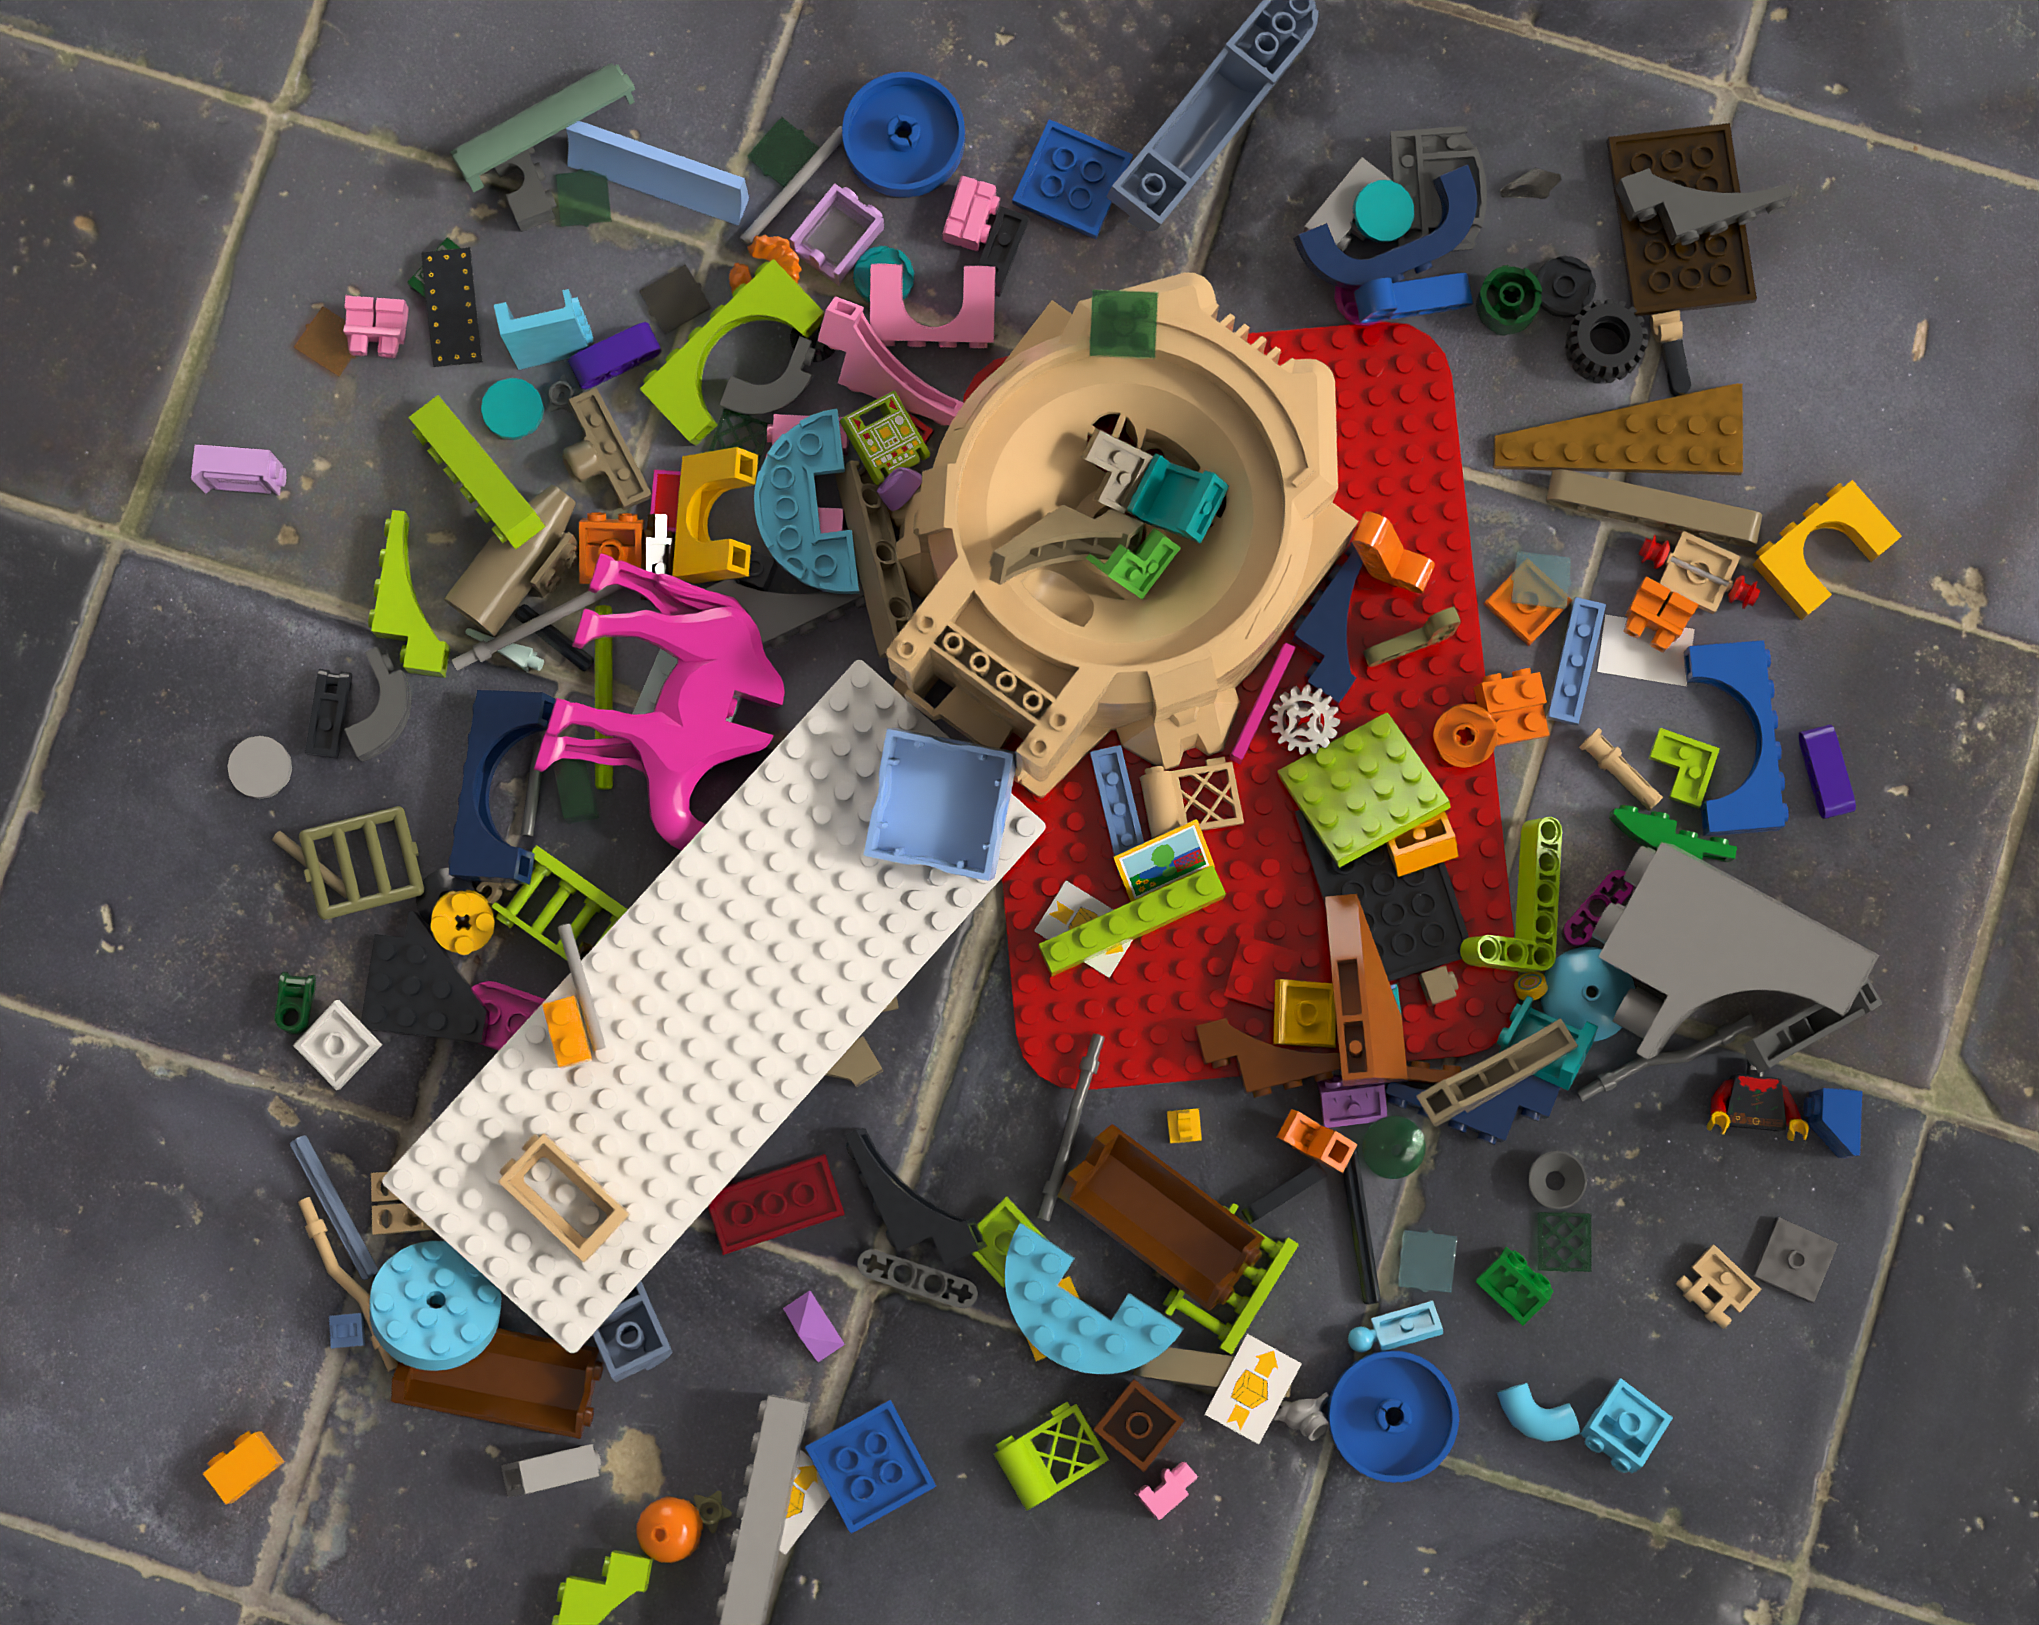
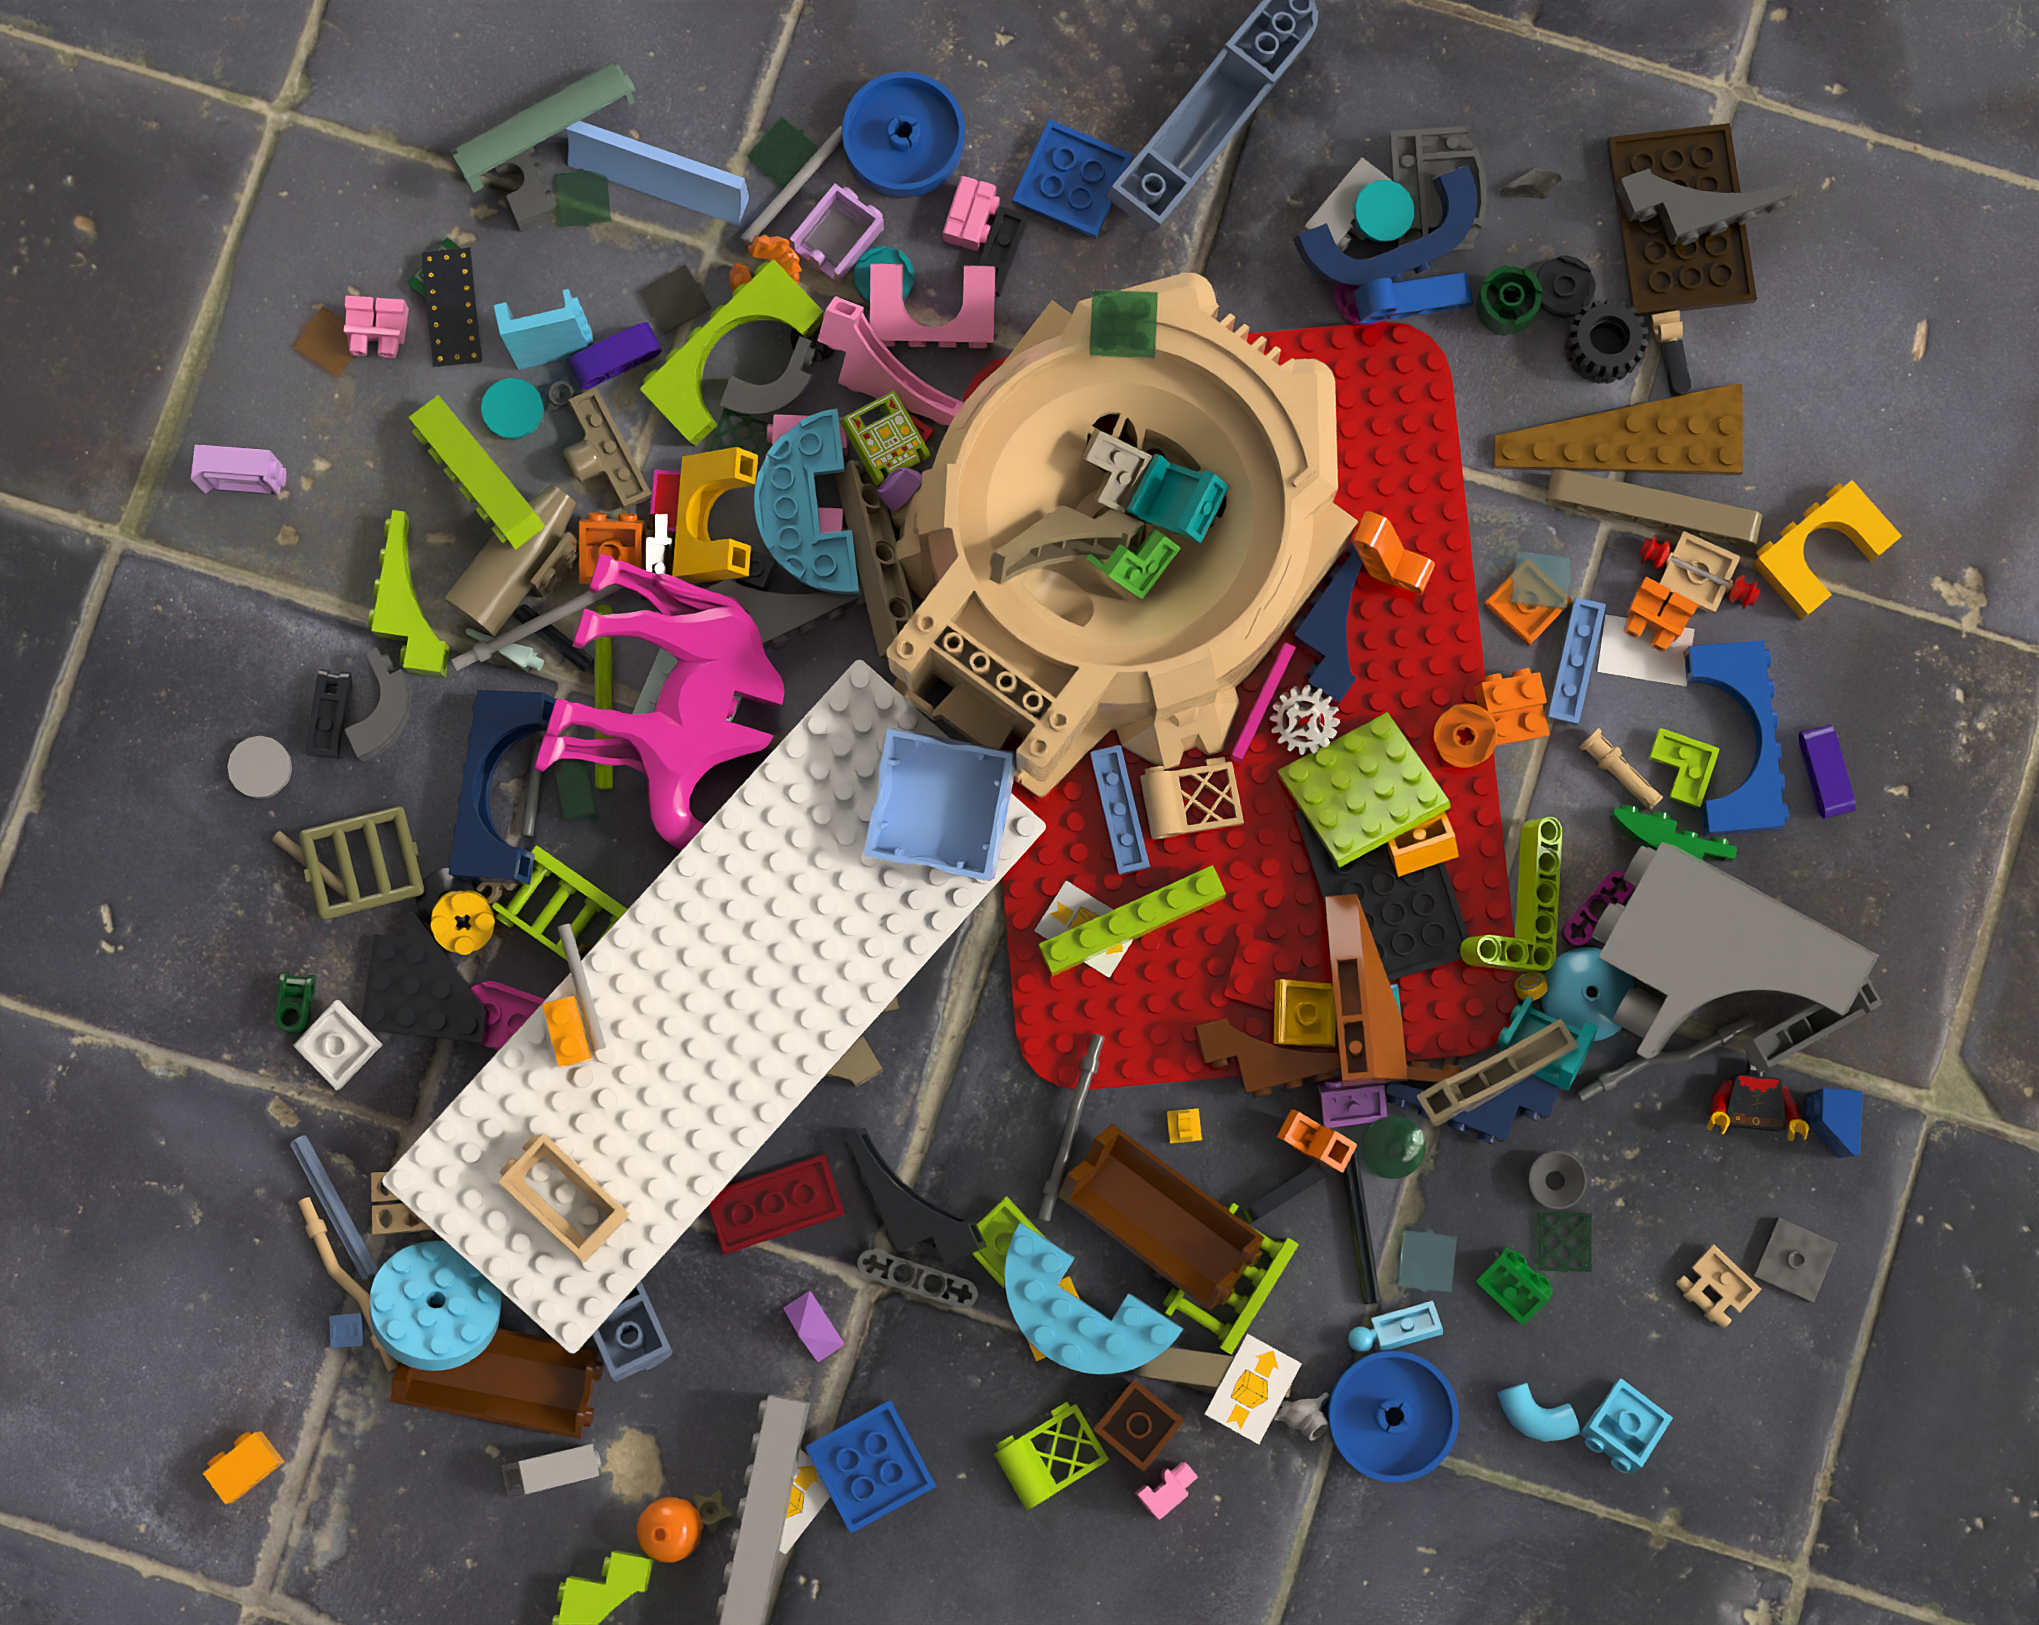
(1163, 860): sticker -> none
(1436, 629): olive beam -> none
(1438, 985): dark tan plate -> none

